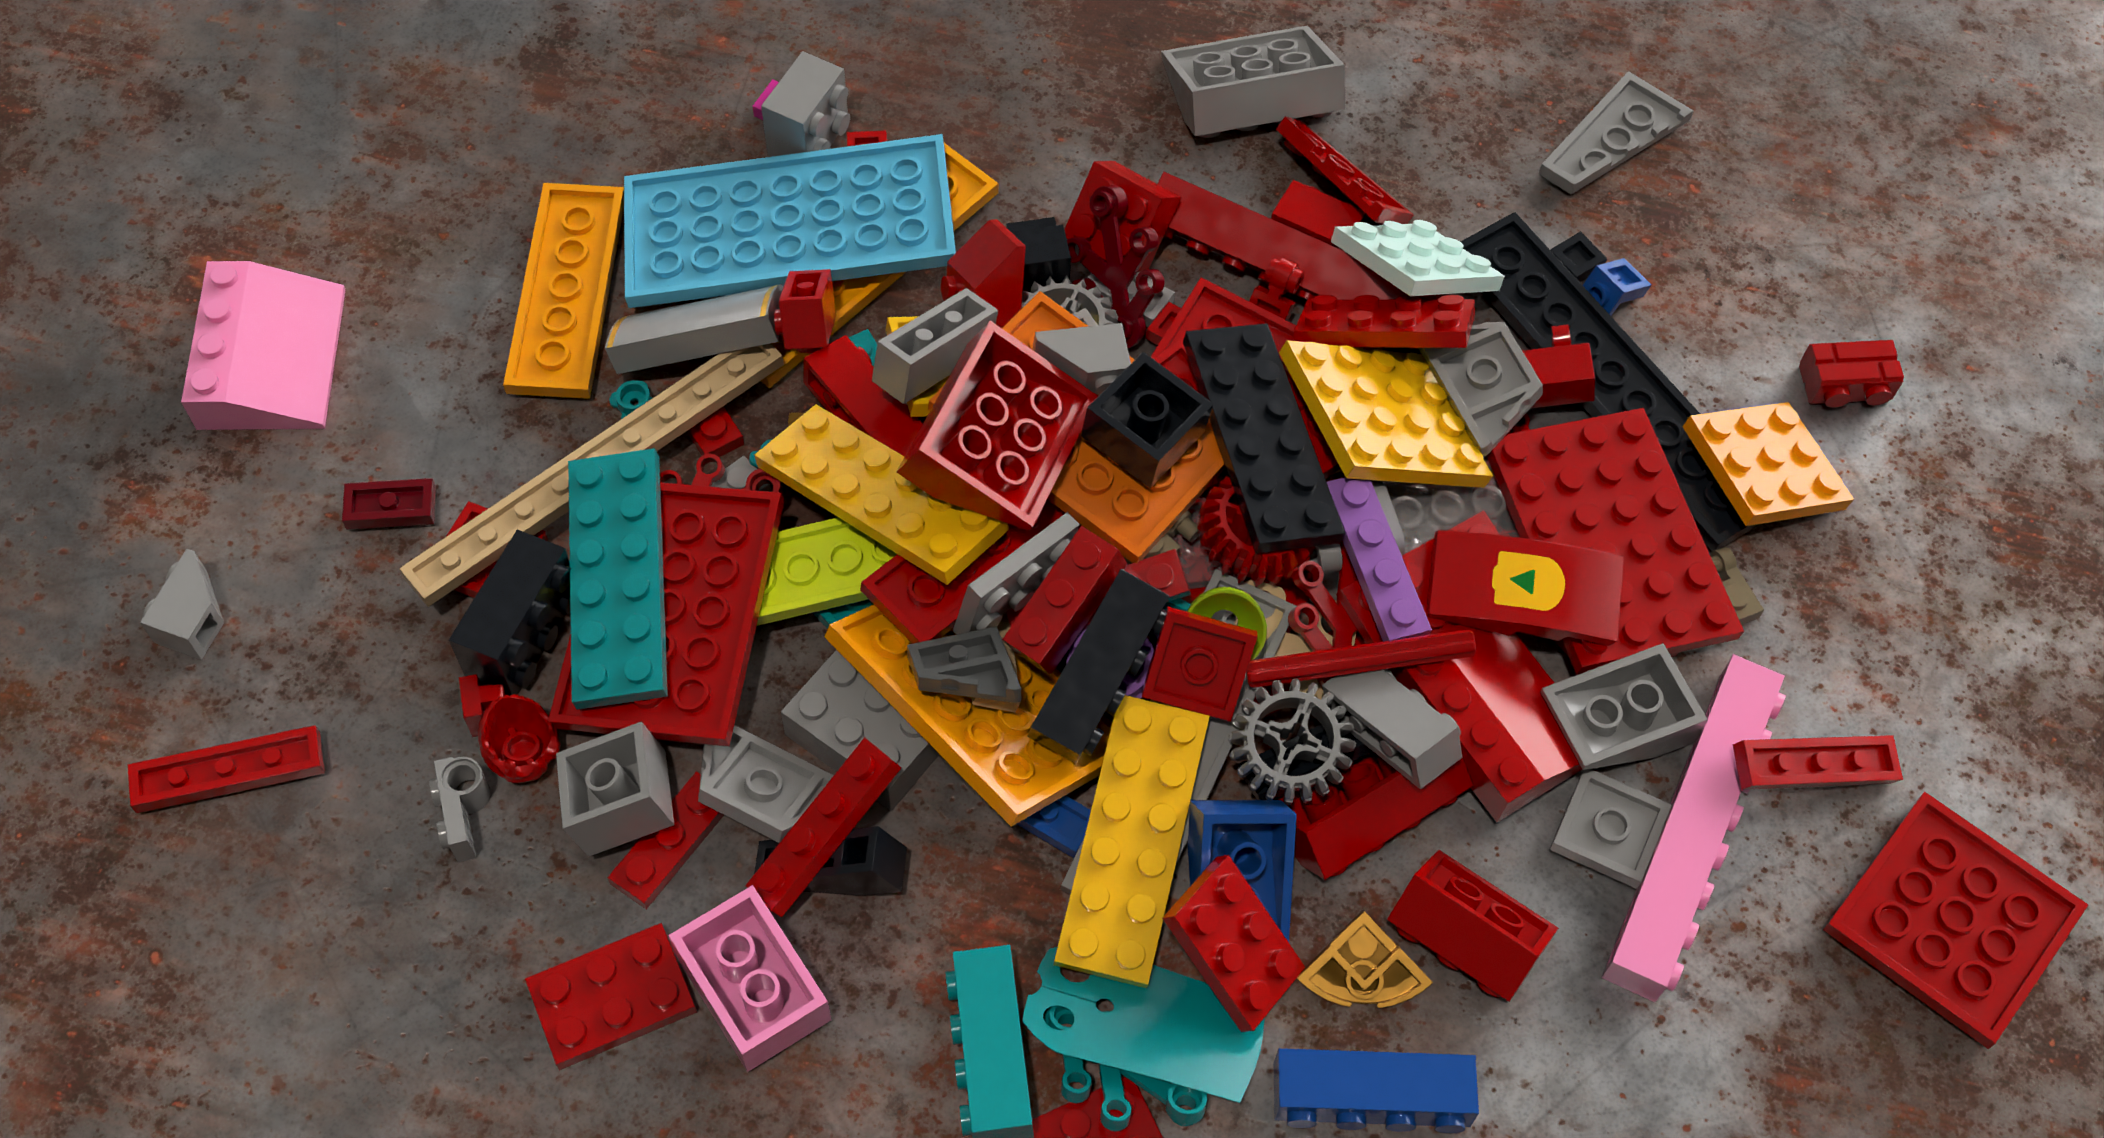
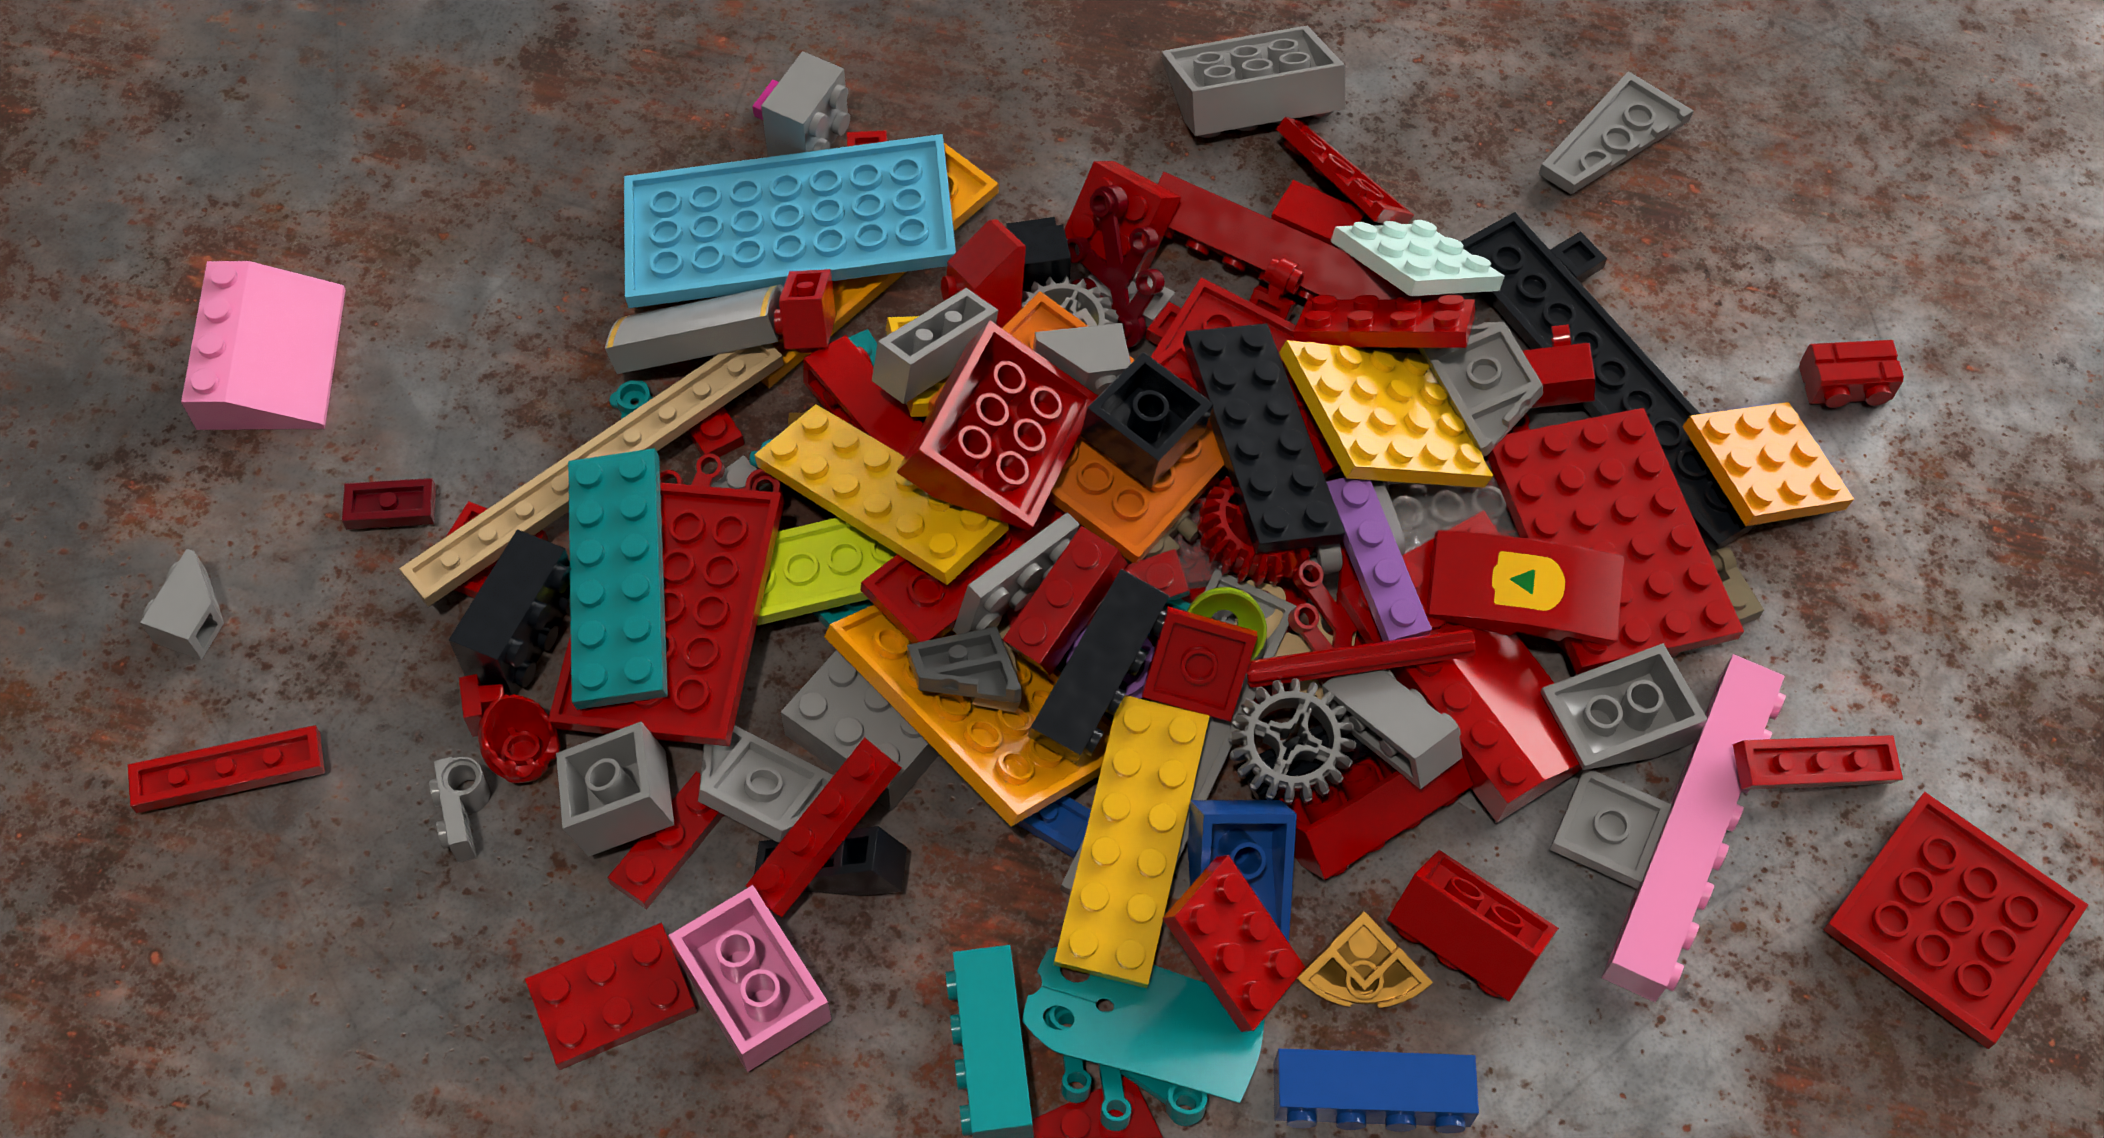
(565, 291): light orange plate -> none
(1616, 283): blue bracket -> none

